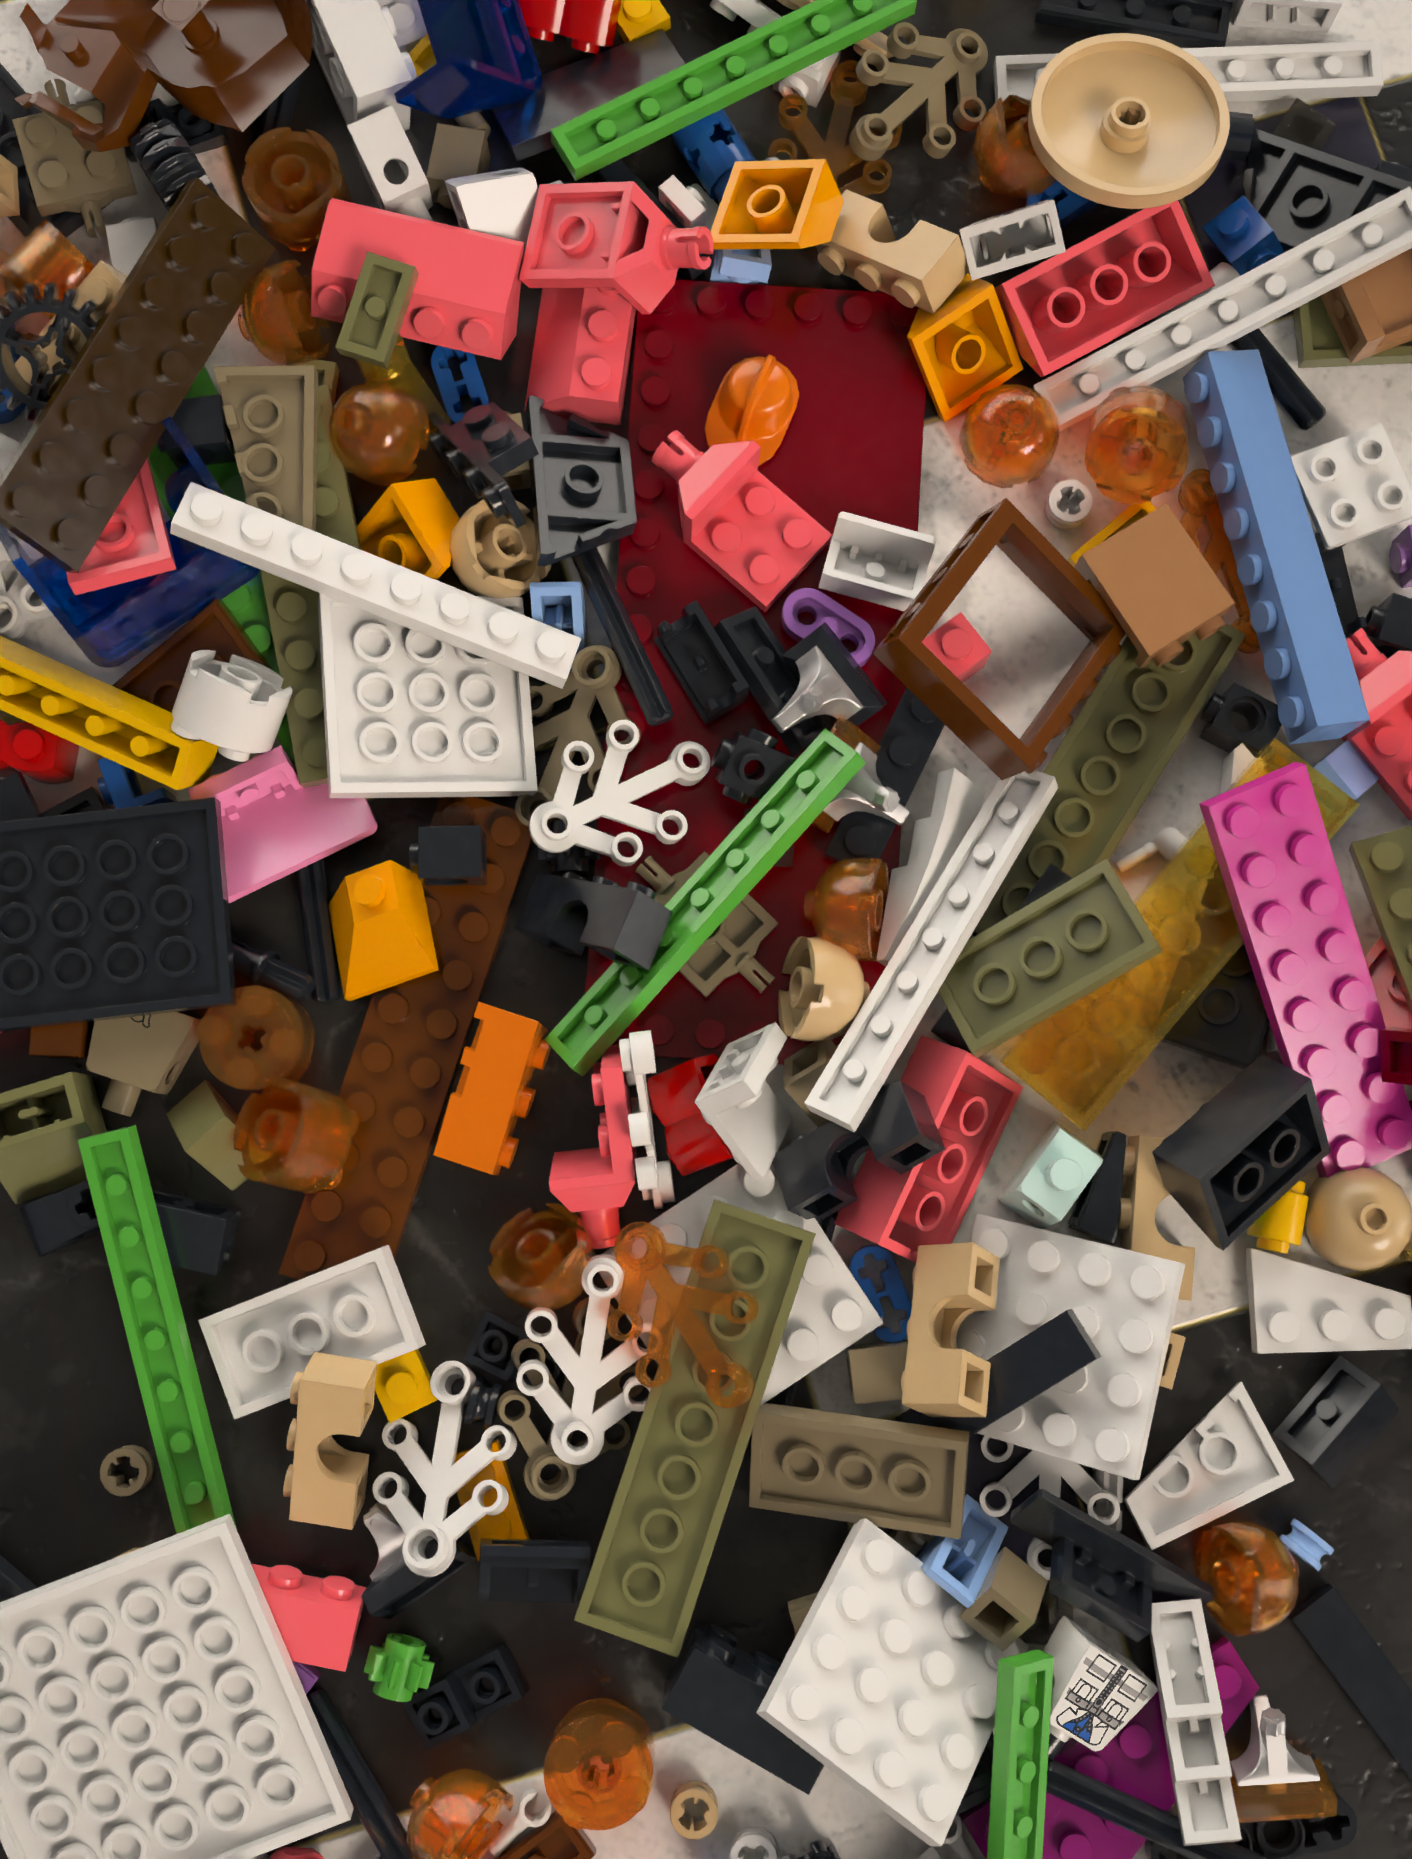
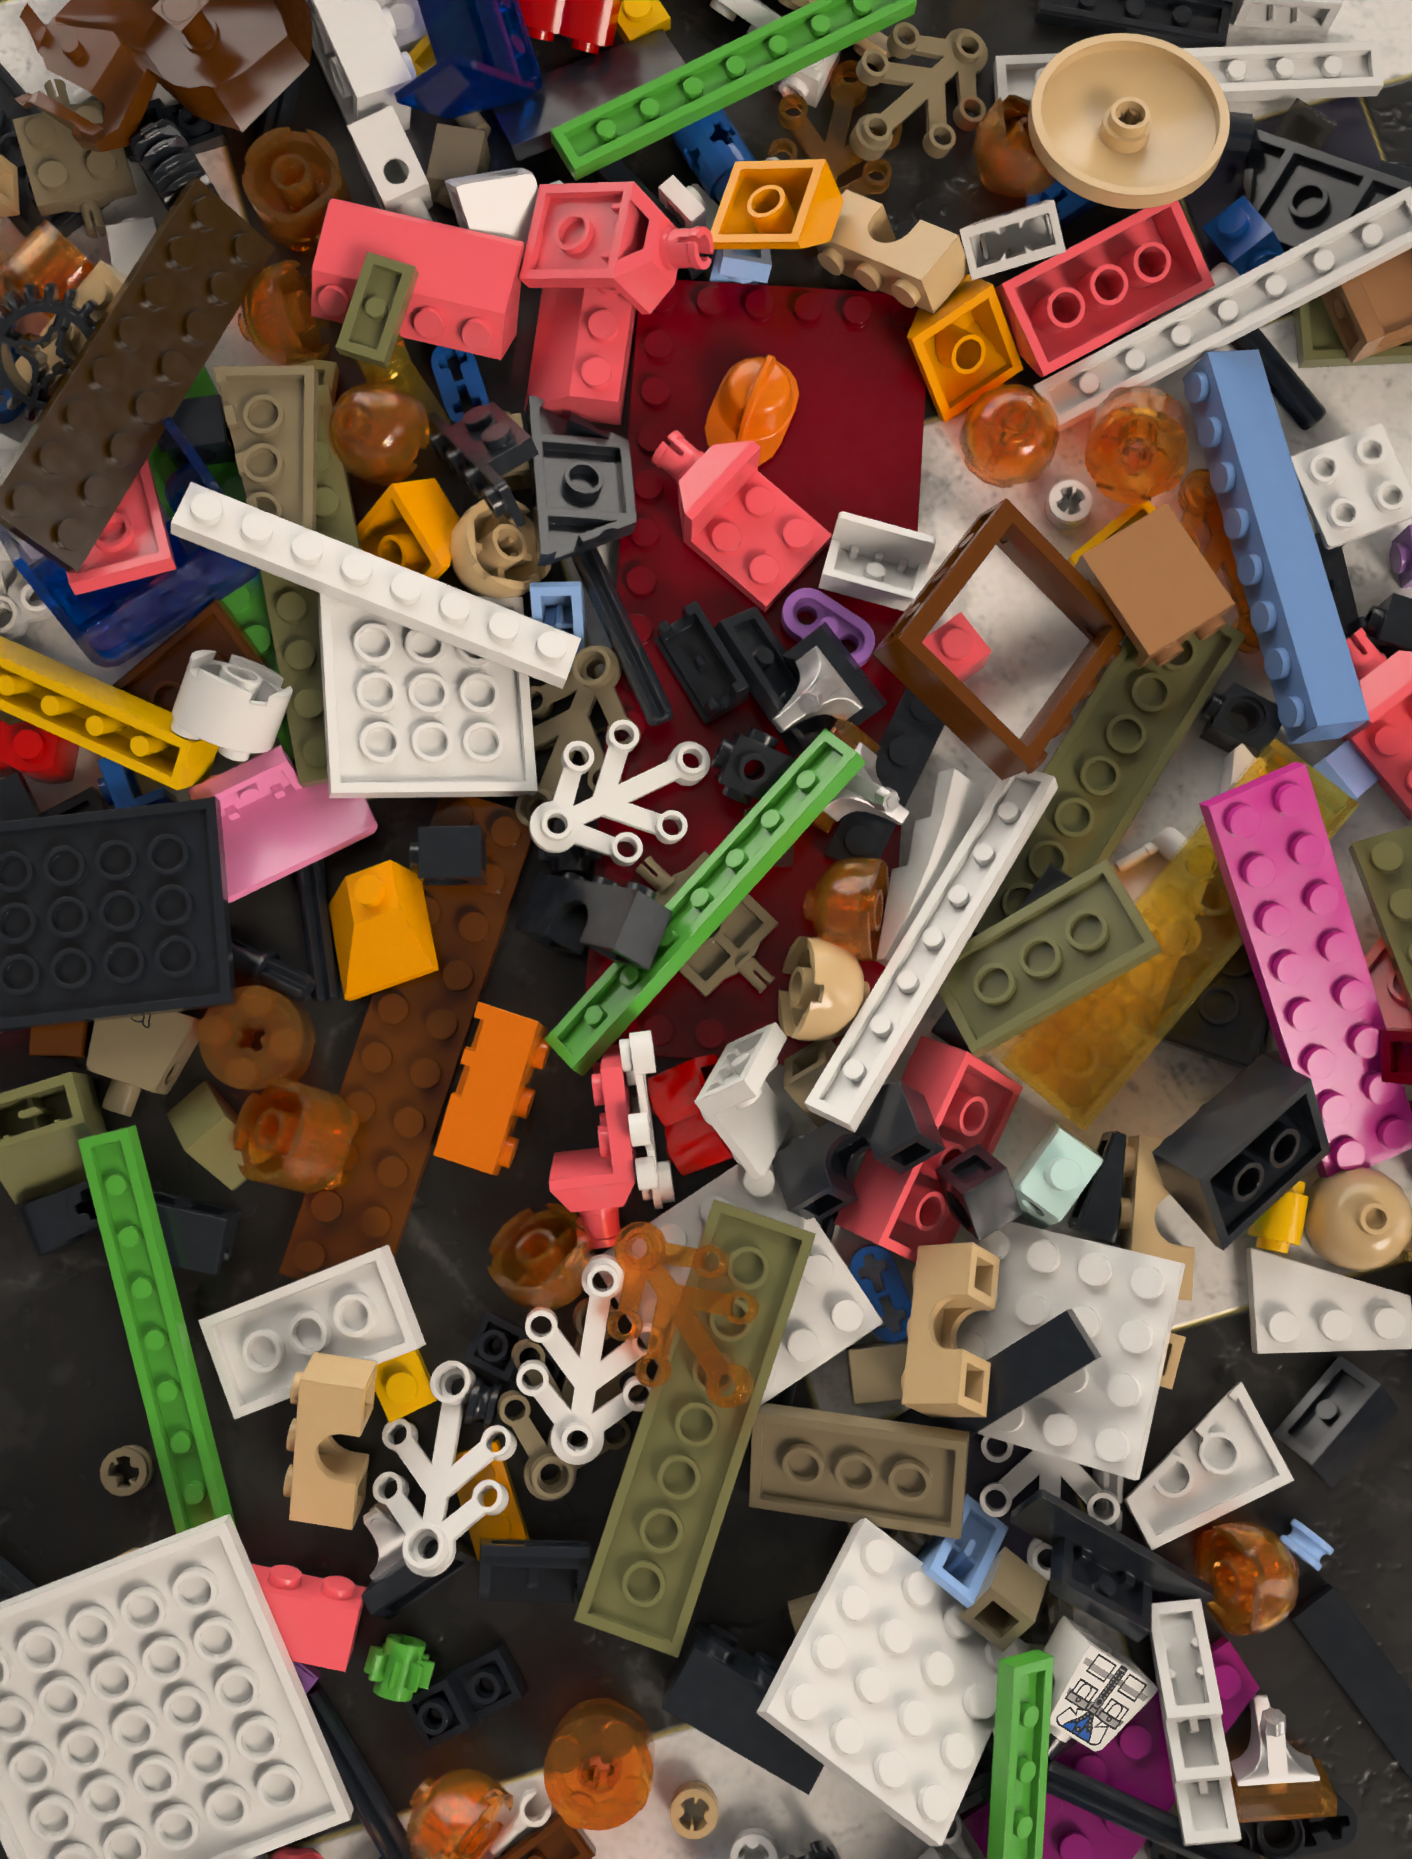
(978, 1192): none -> black brick

